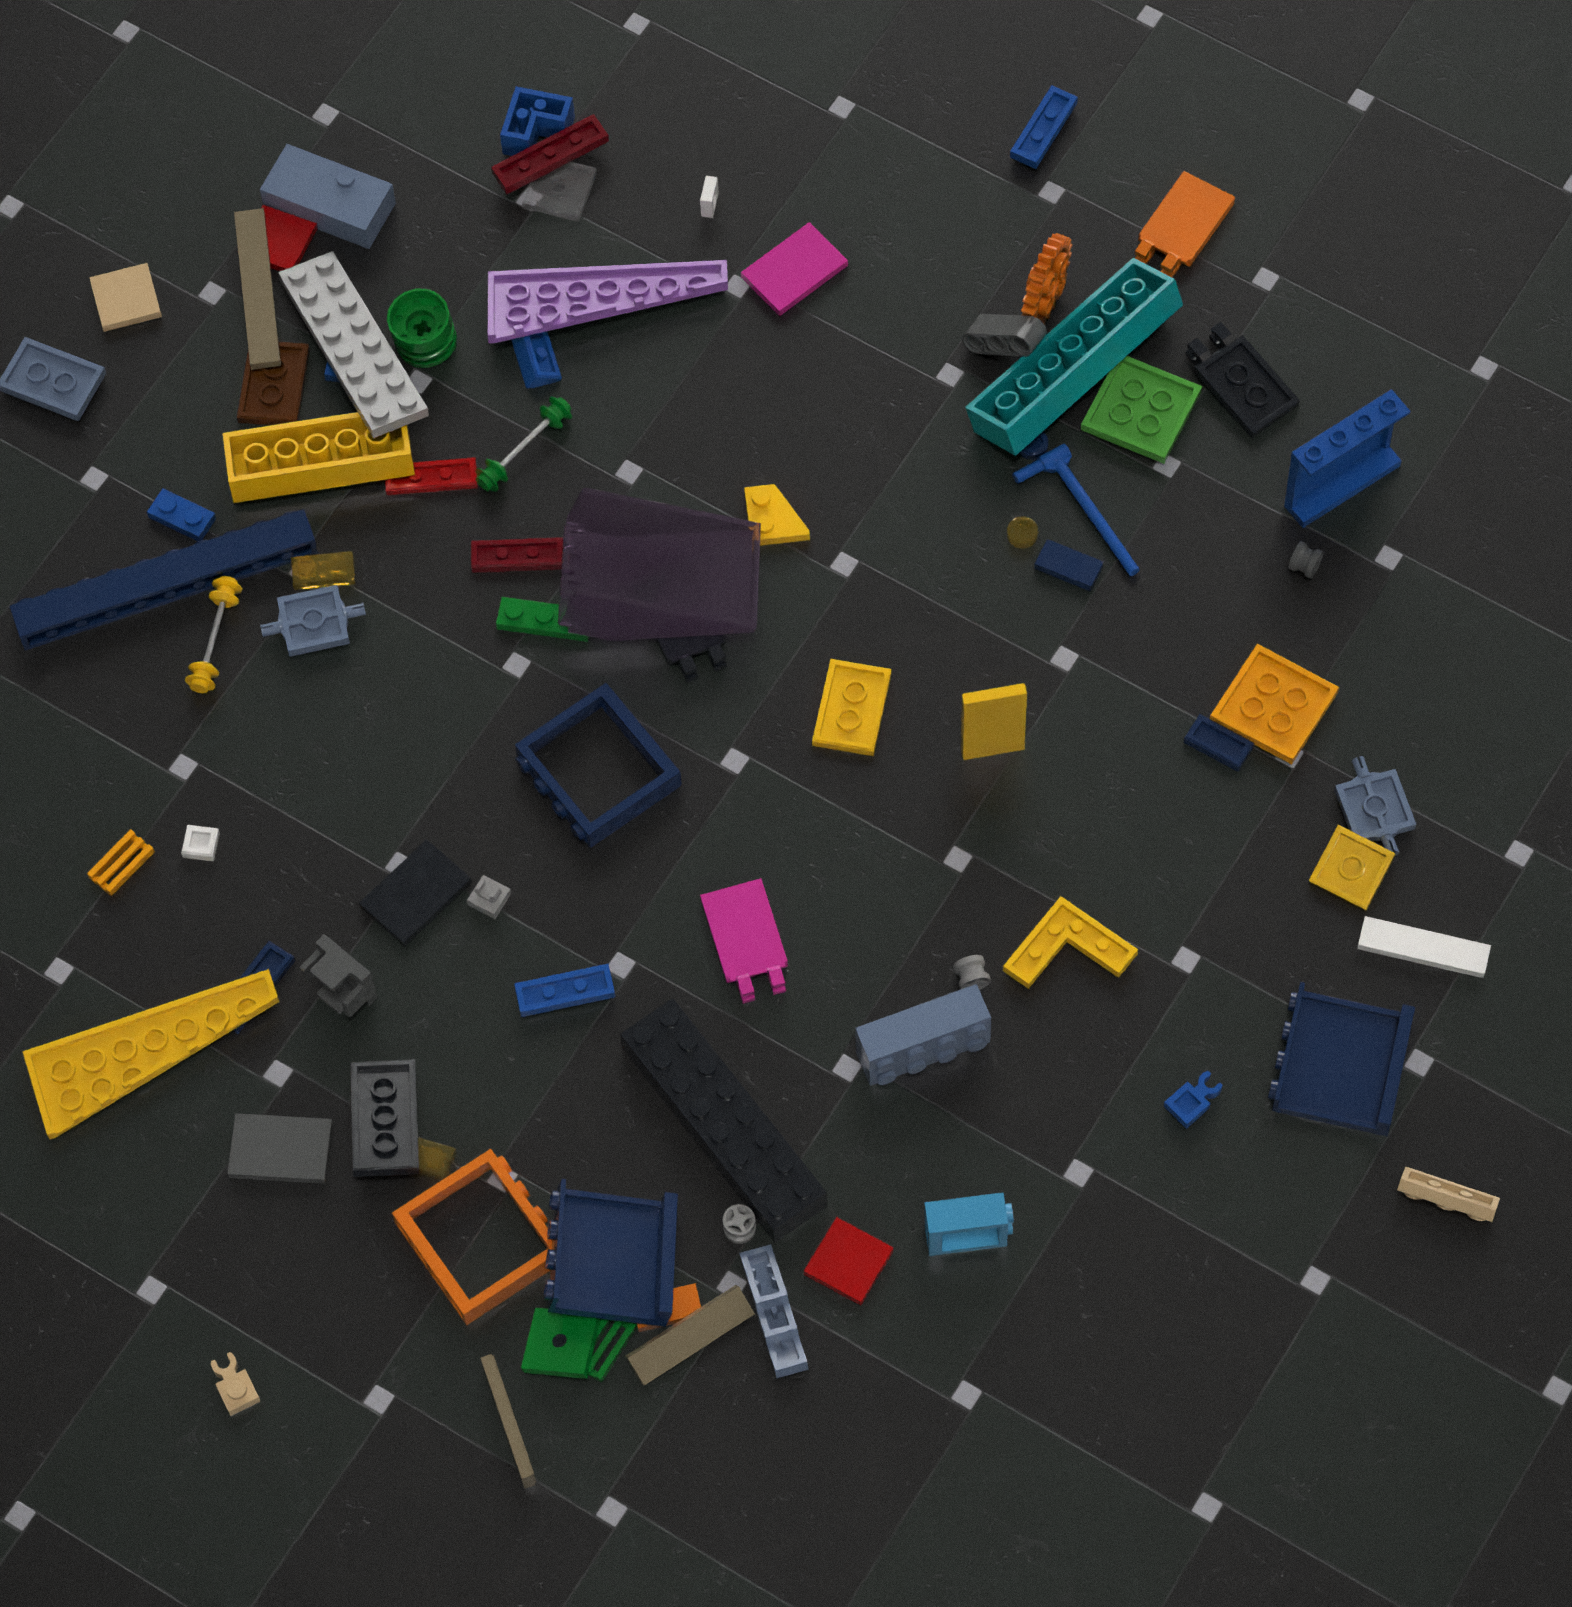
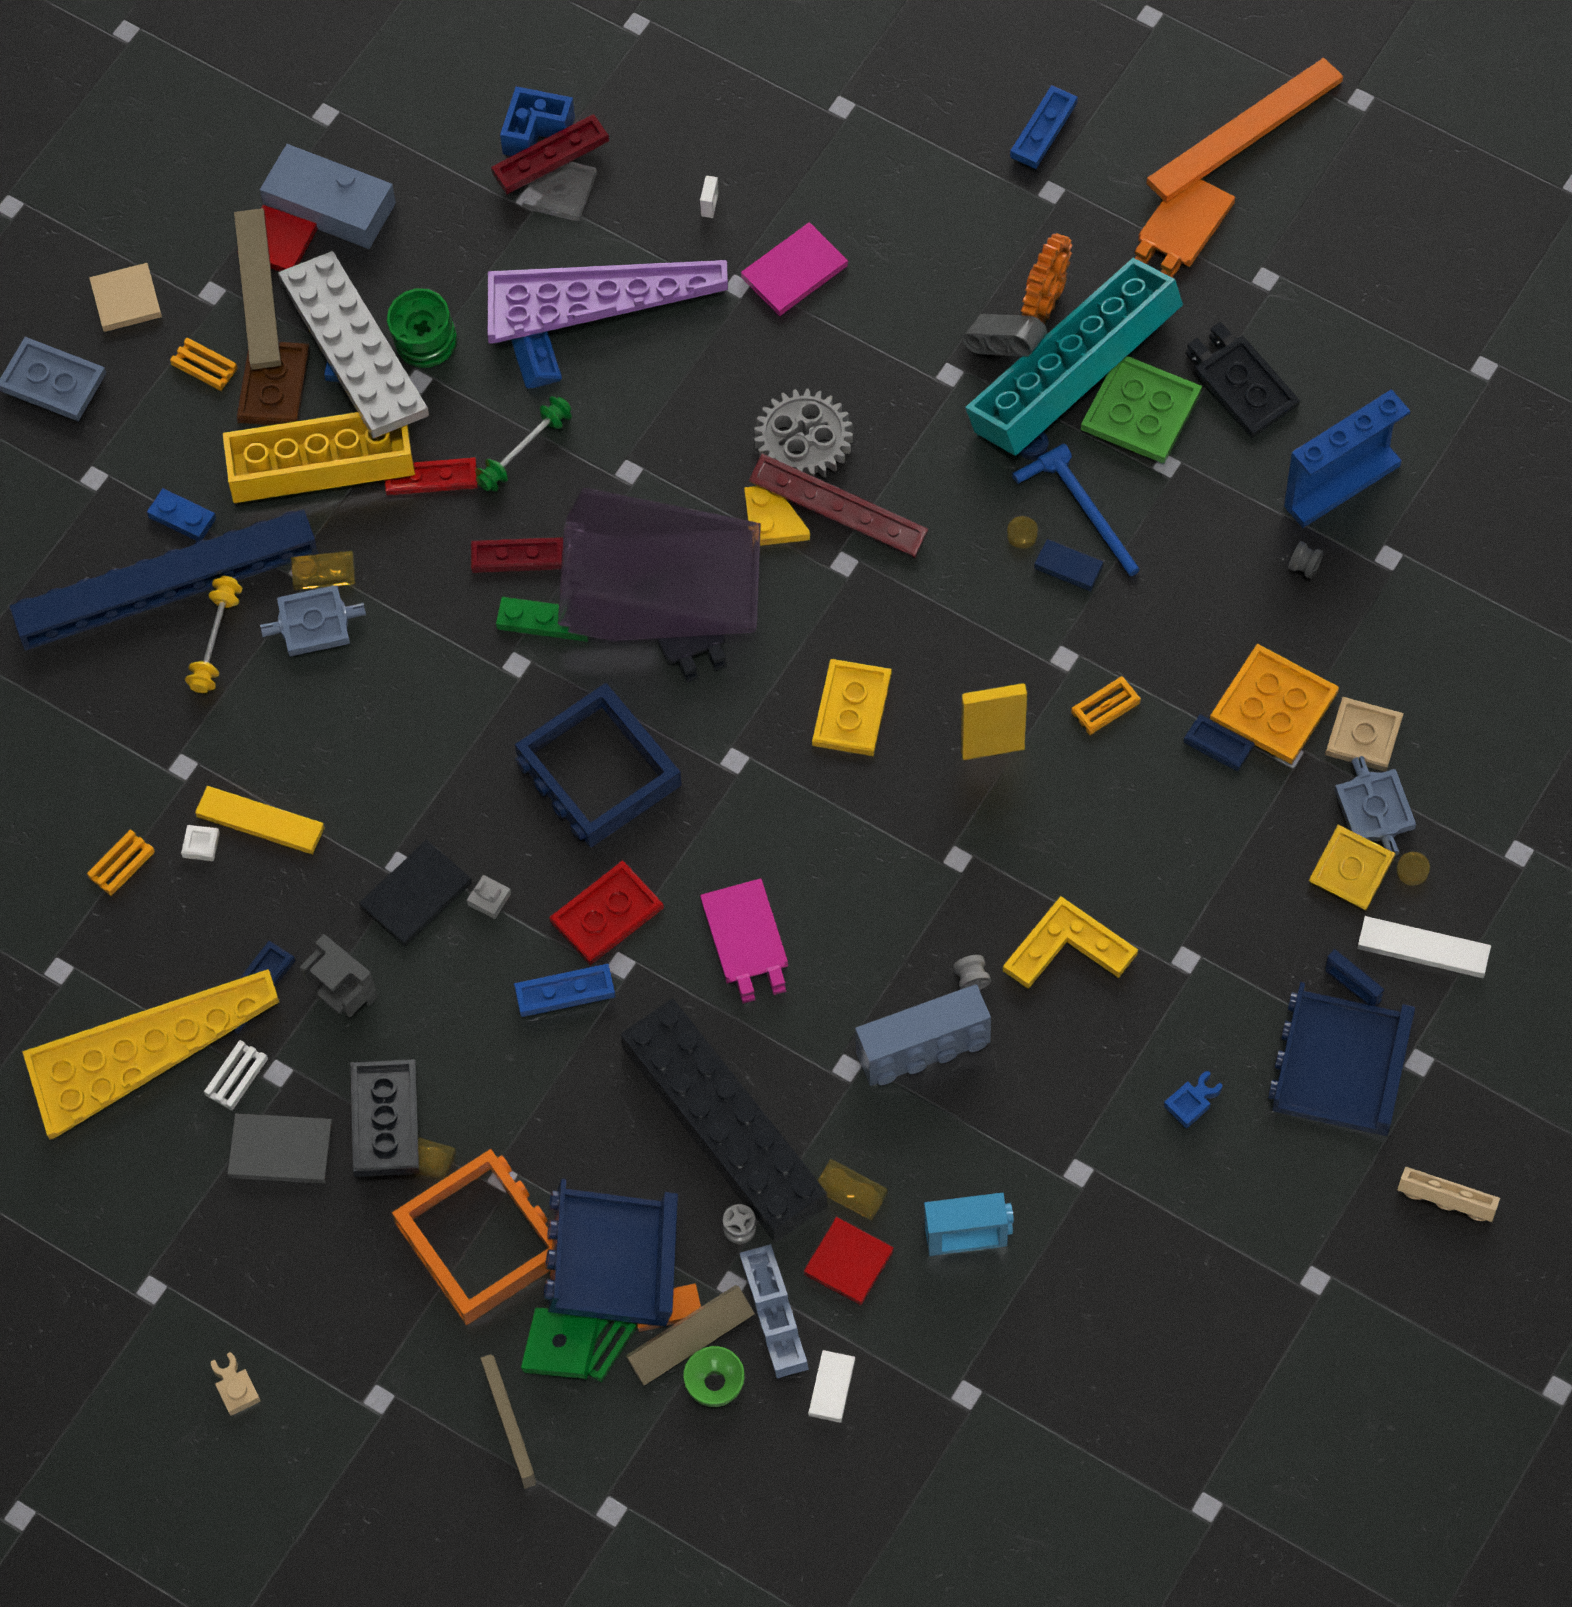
(184, 352): none -> light orange tile
(250, 1052): none -> white tile
(260, 820): none -> yellow tile
(606, 912): none -> red tile
(714, 1361): none -> bright green piece
(804, 432): none -> light grey gear
(831, 1386): none -> white tile
(838, 505): none -> dark red tile
(852, 1189): none -> clear yellow plate
(1085, 720): none -> light orange tile
(1244, 130): none -> orange tile
(1354, 979): none -> dark blue tile
(1364, 732): none -> tan tile
(1413, 868): none -> clear yellow tile

